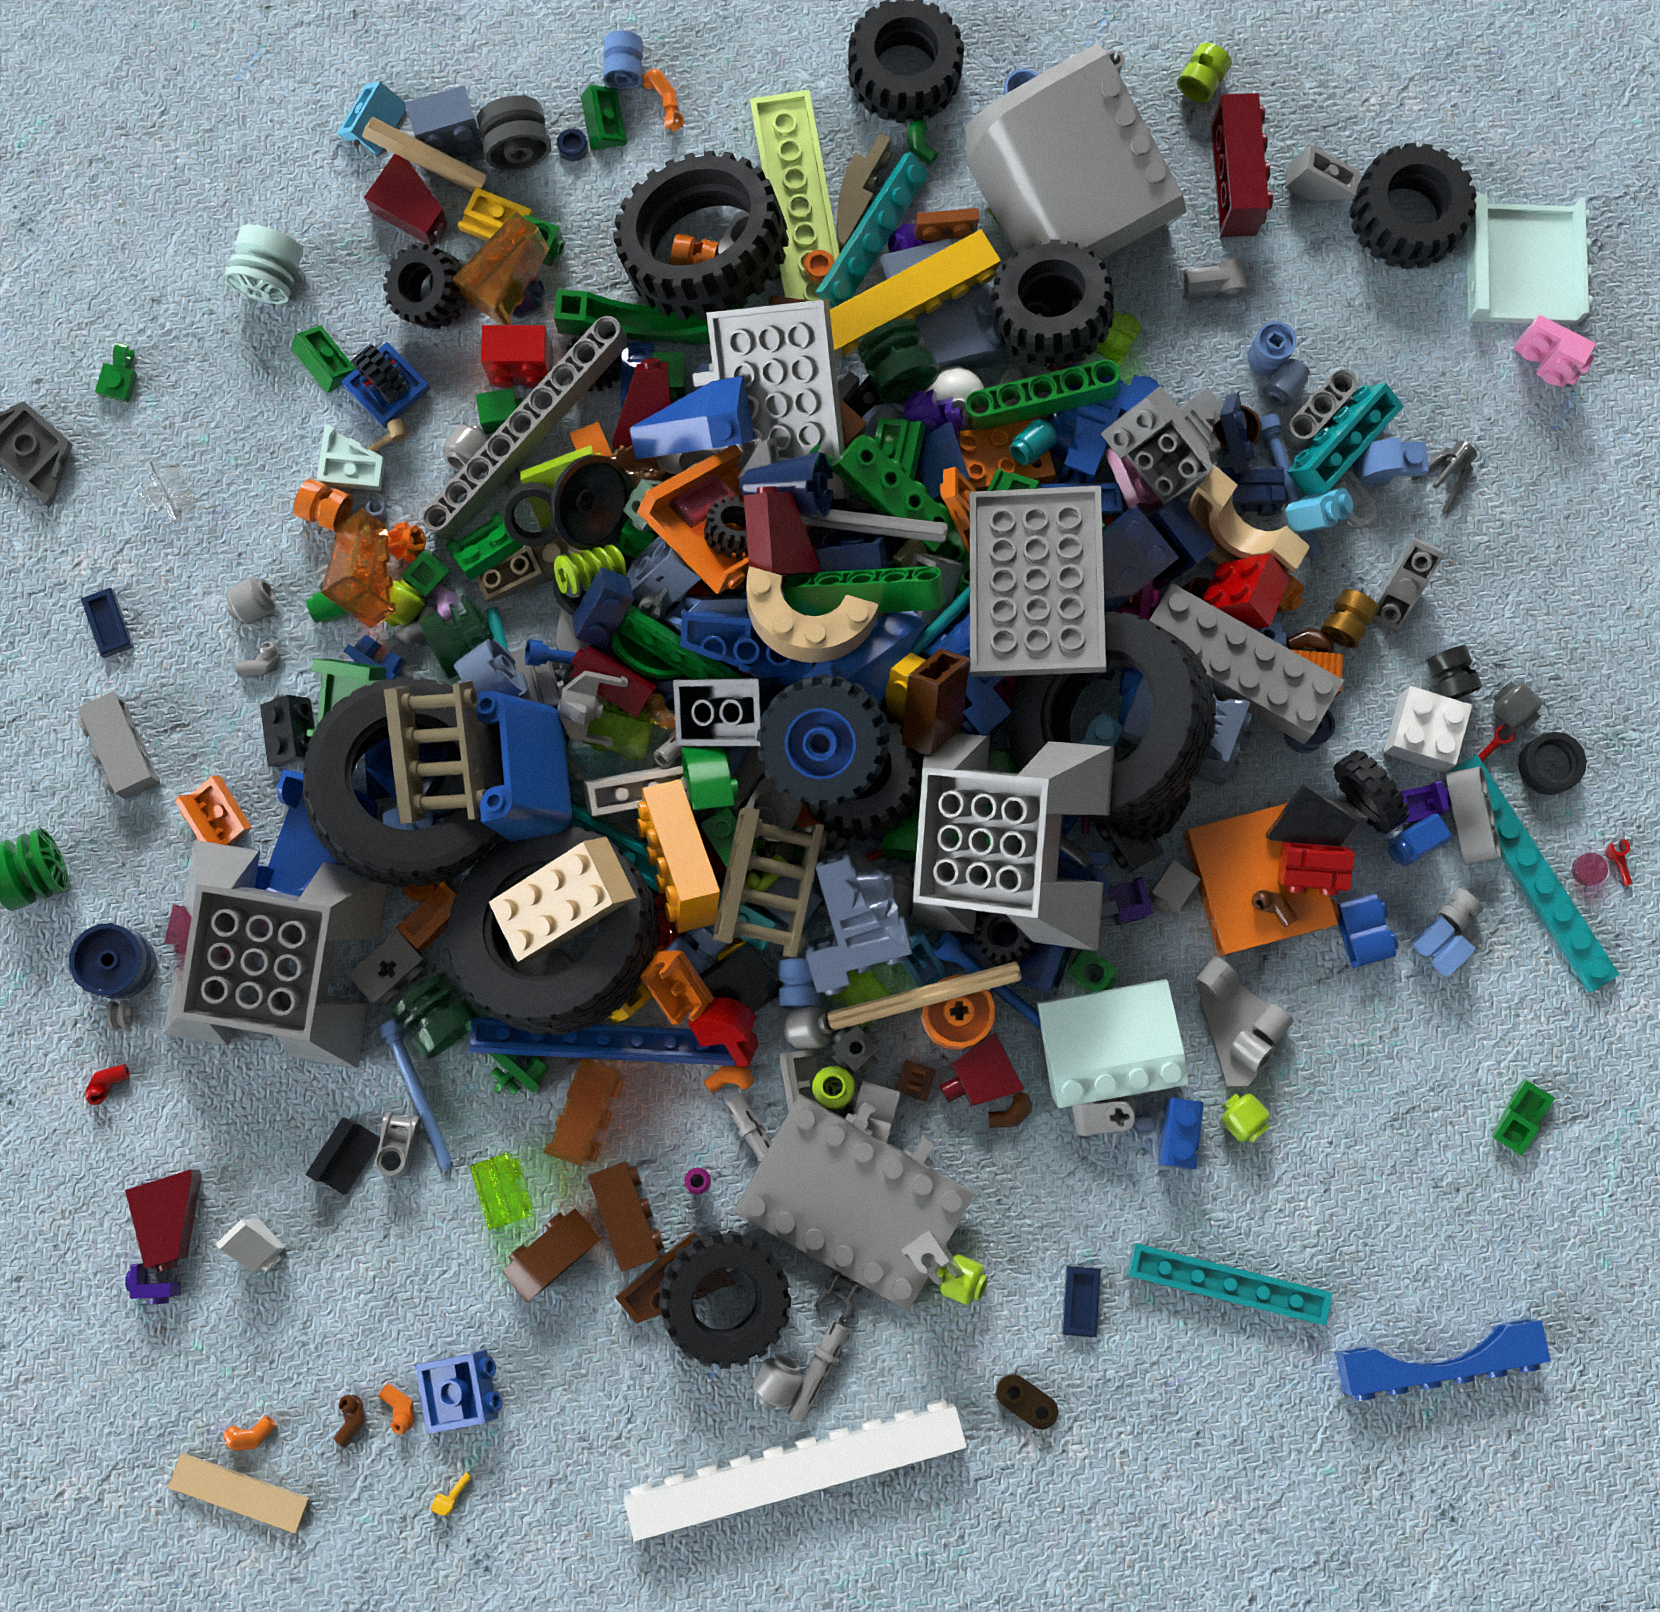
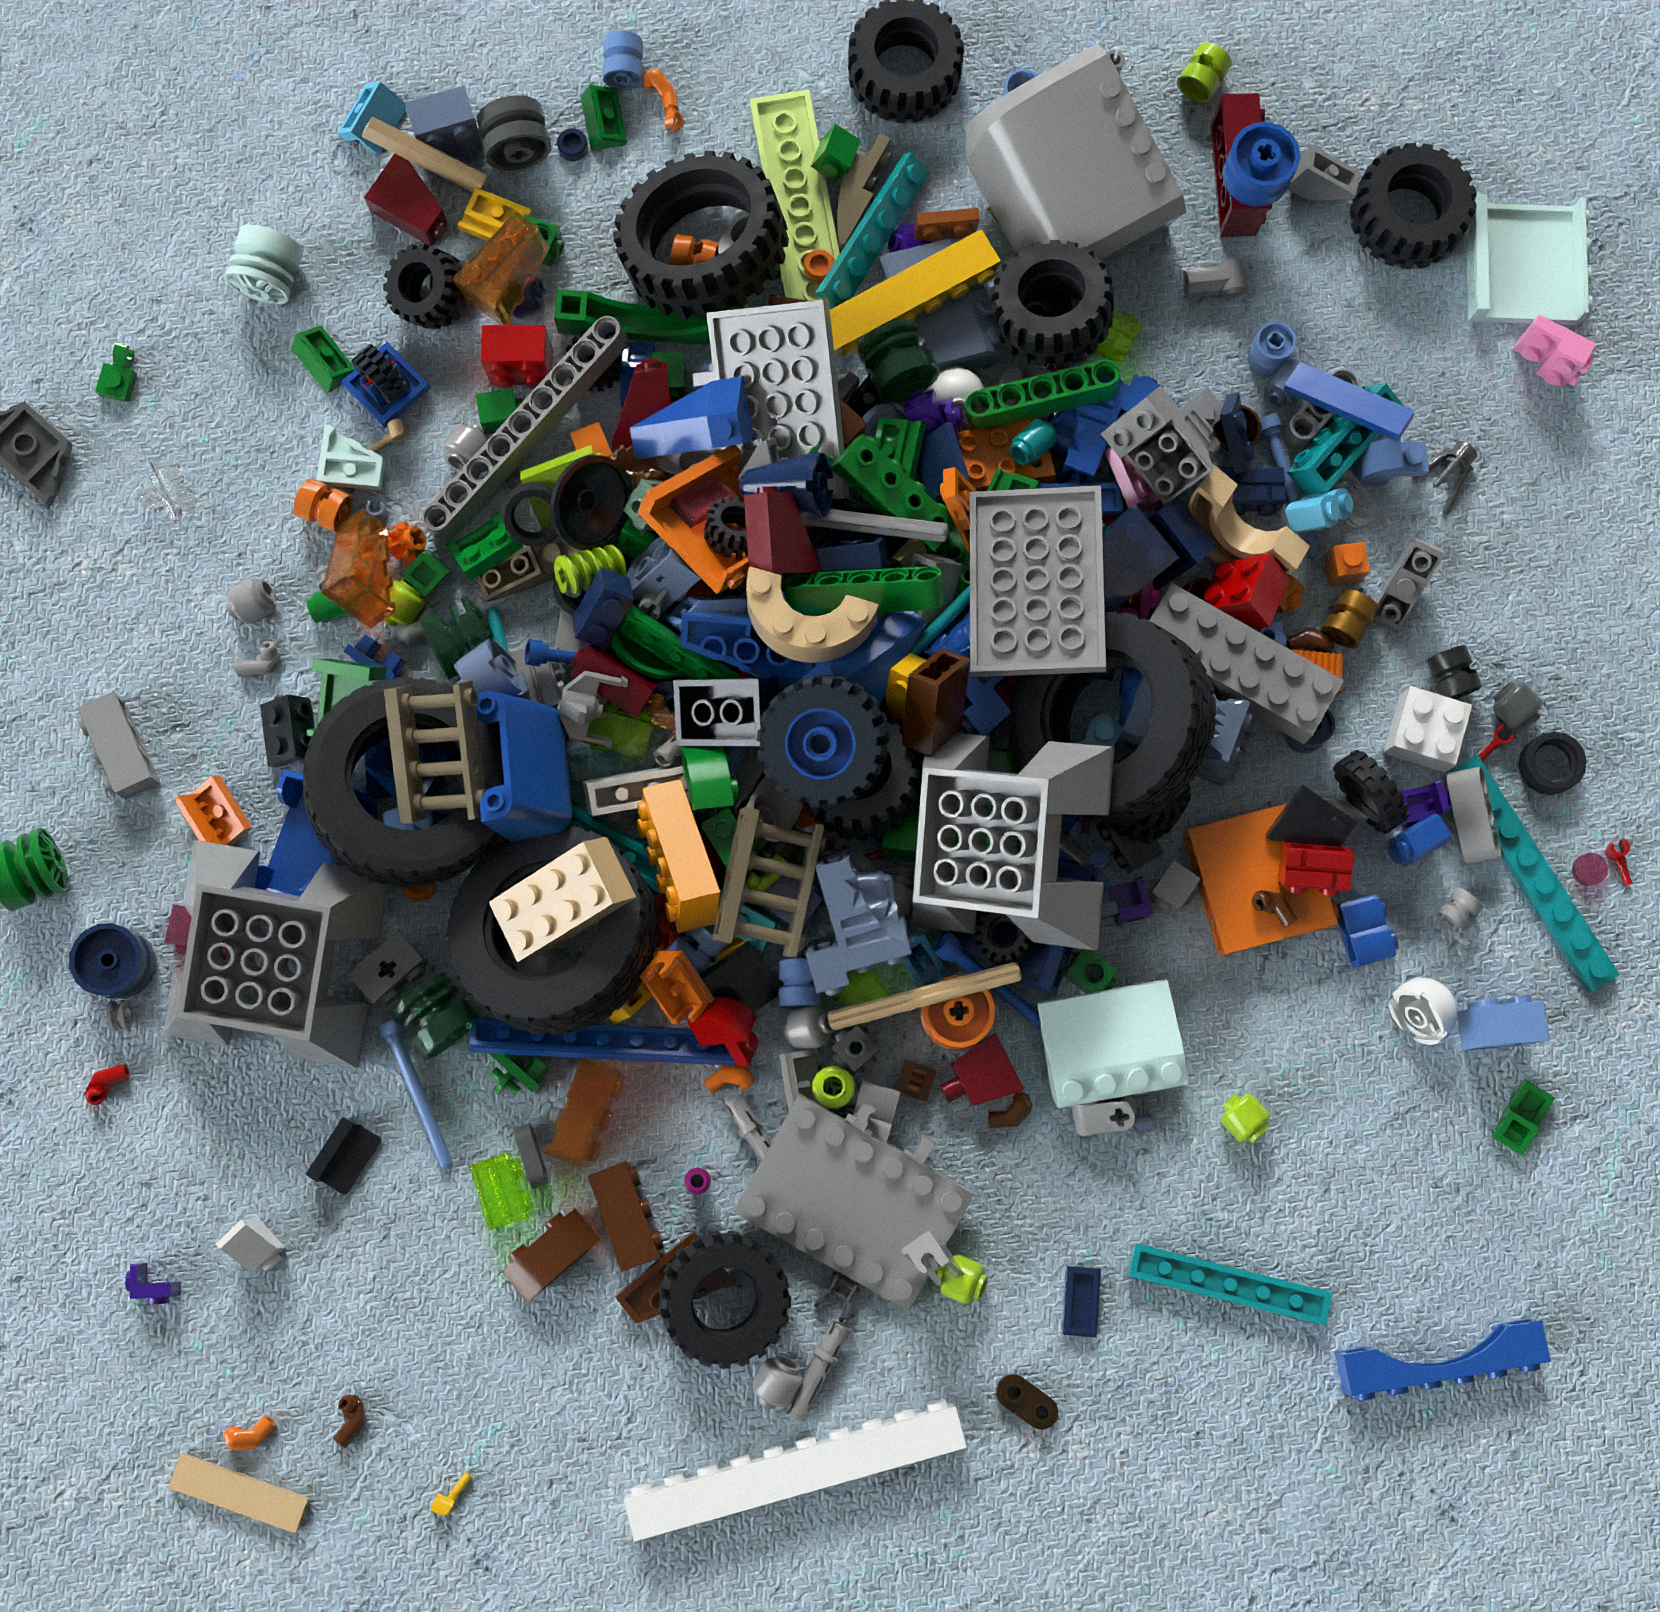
(107, 622): dark blue tile -> none
(164, 1218): dark red slope -> none
(397, 1141): light grey piece -> none
(402, 1408): orange arm -> none
(429, 918): orange hinge -> none
(444, 598): lavender arm -> none
(458, 1391): plate -> none
(531, 1156): none -> dark grey beam
(835, 153): none -> green brick
(917, 142): green arm -> none
(1180, 1133): blue brick -> none
(1239, 1023): light grey panel -> none
(1261, 164): none -> blue wheel
(1346, 564): none -> orange brick
(1349, 401): none -> tile
(1425, 1009): none -> white cylinder
(1446, 950): medium blue wheel -> none
(1501, 1025): none -> medium blue brick

